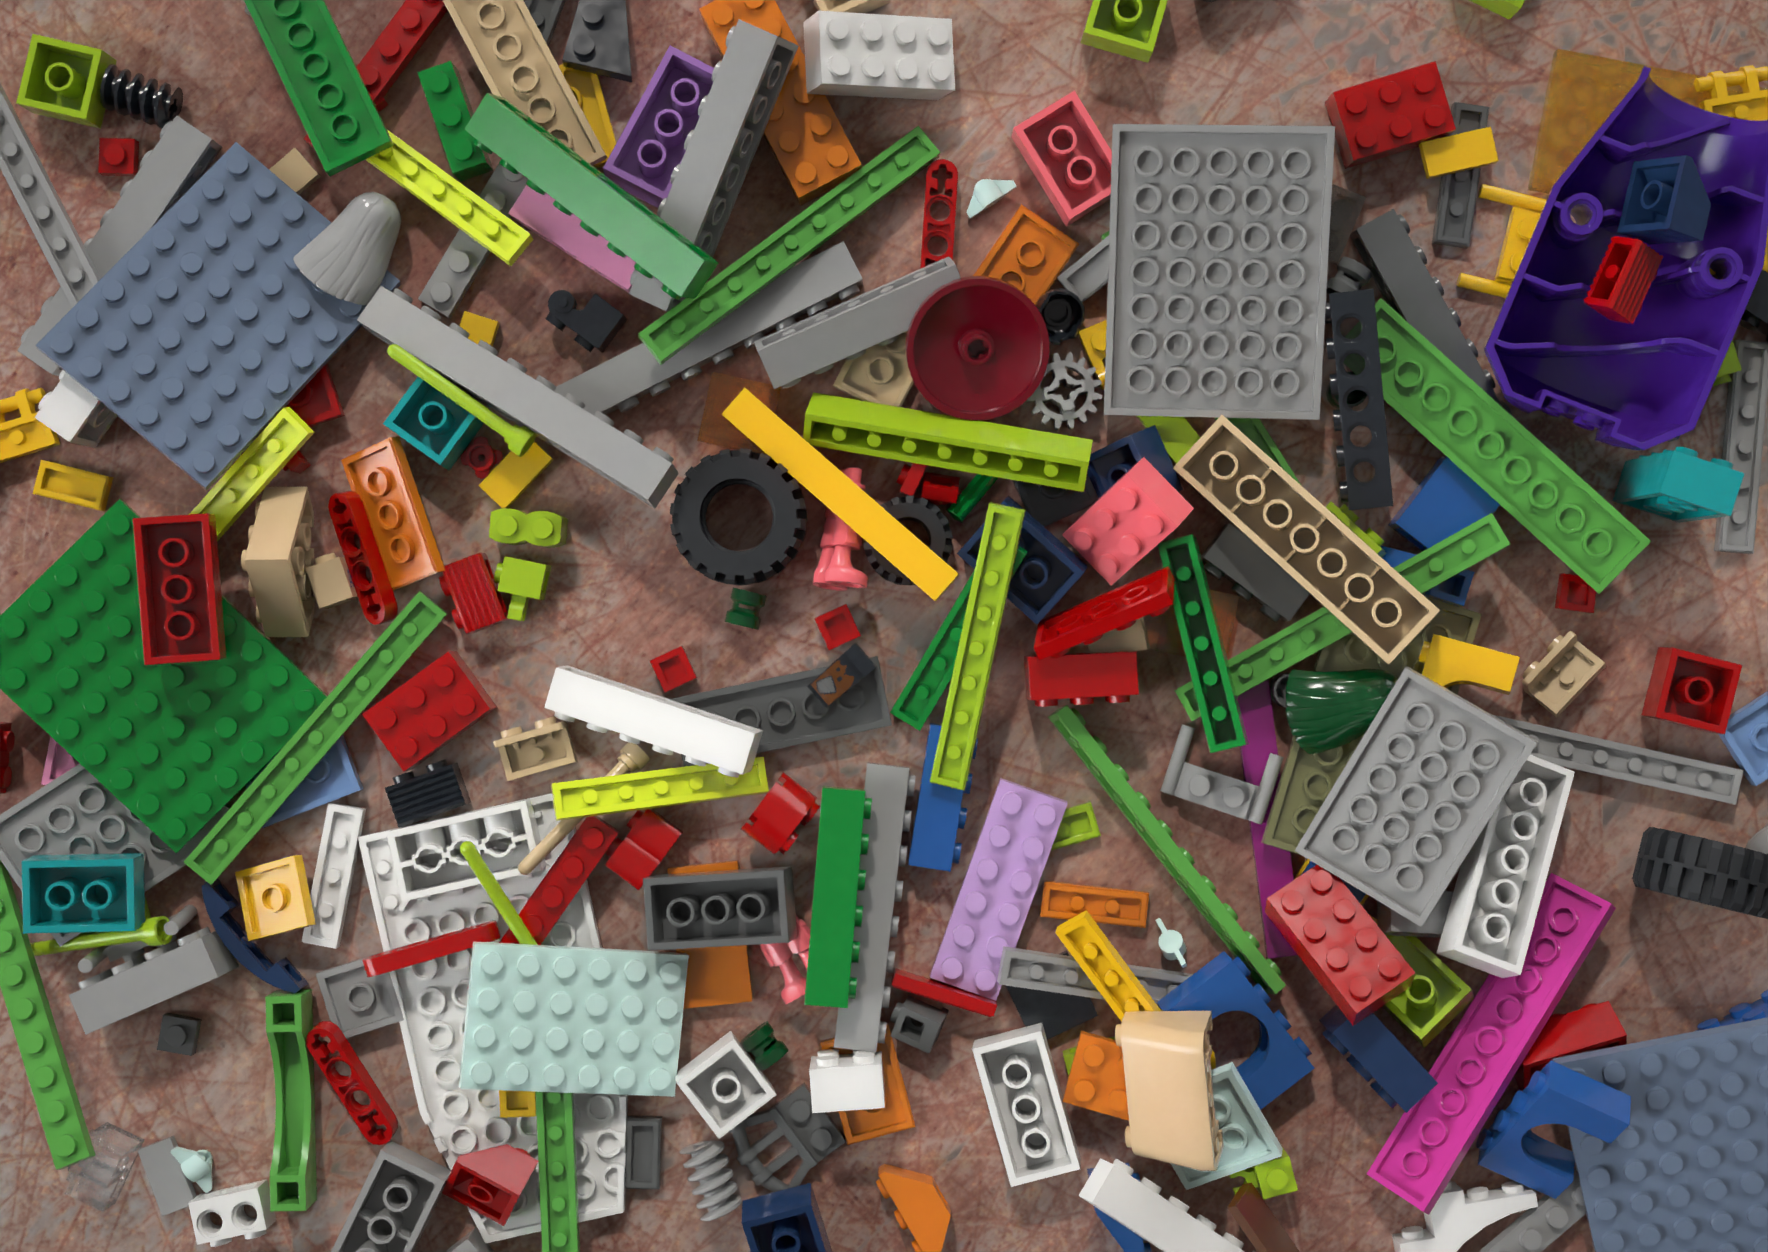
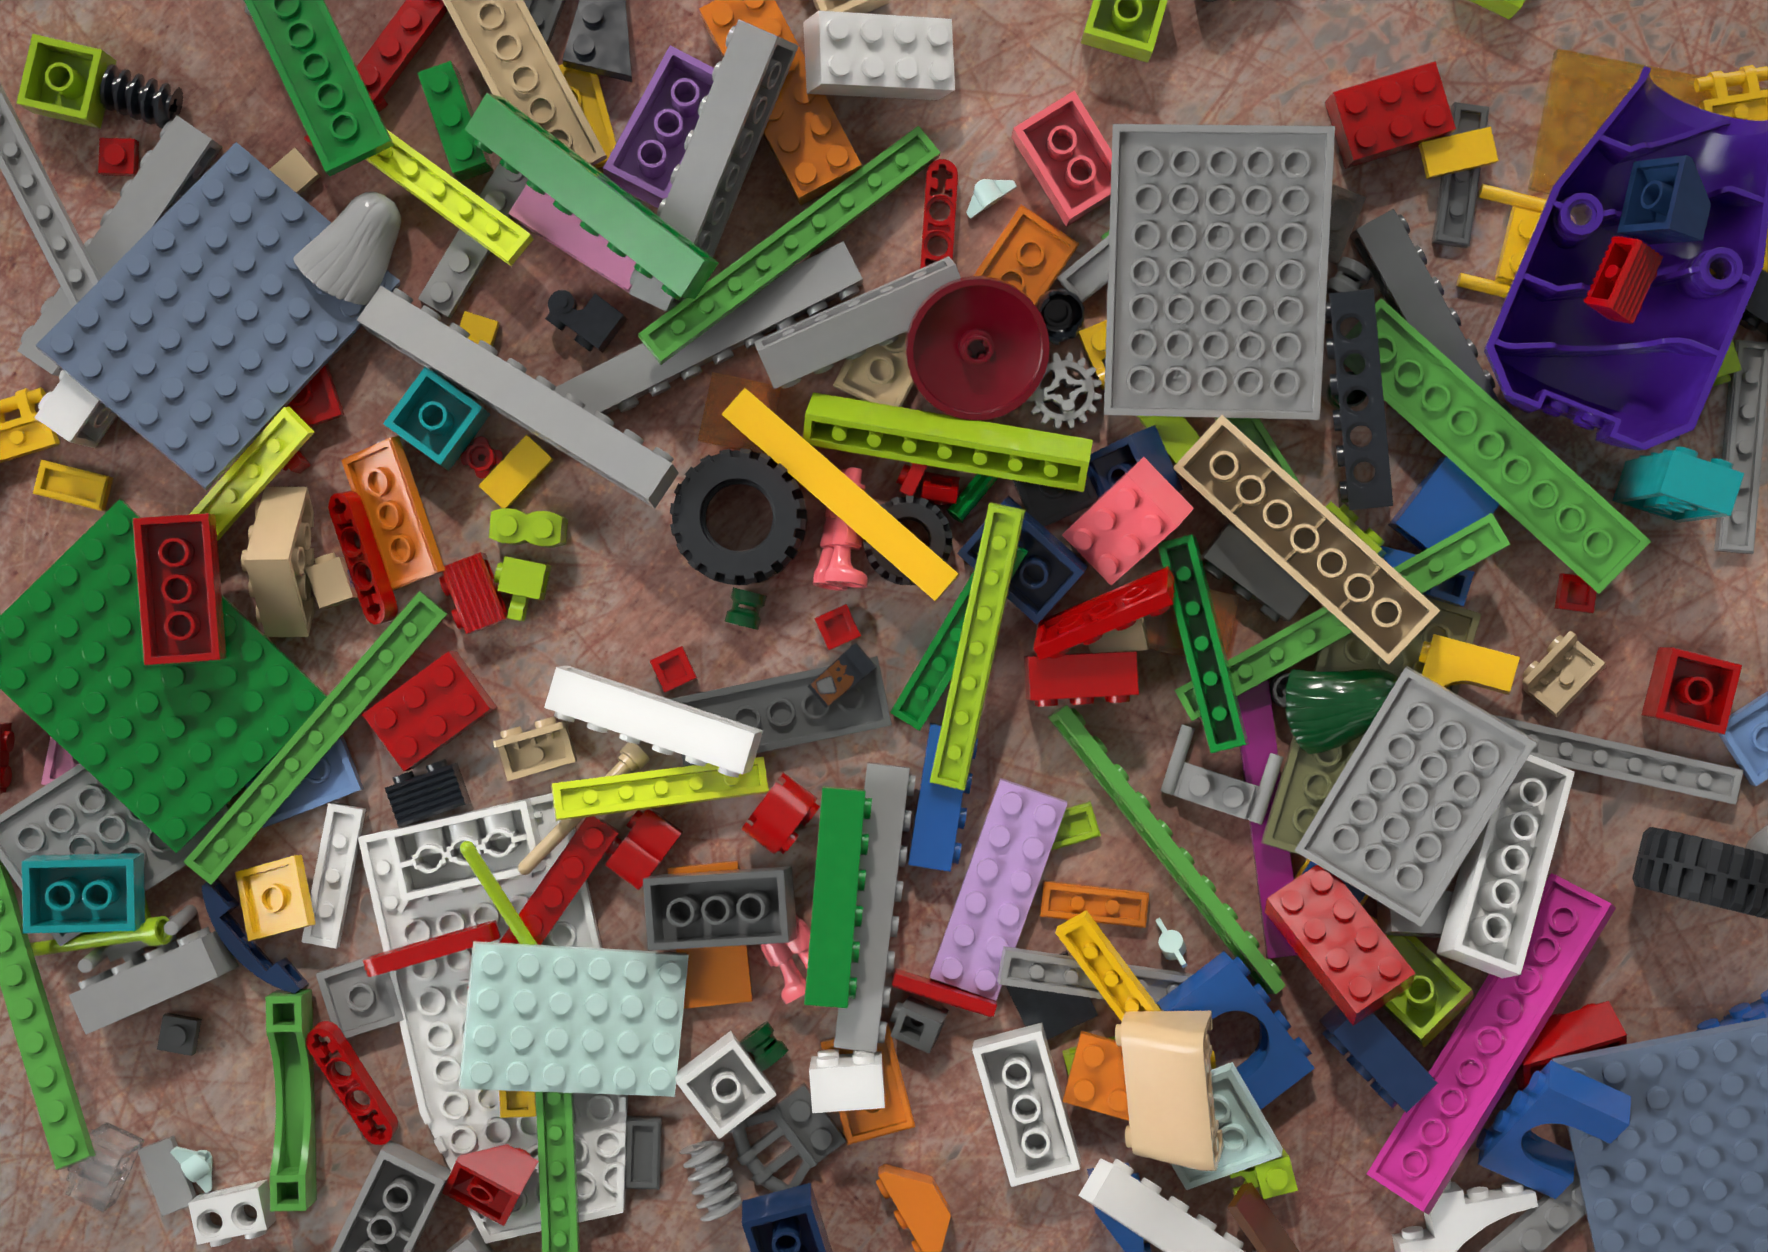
(518, 438): lime piece -> none

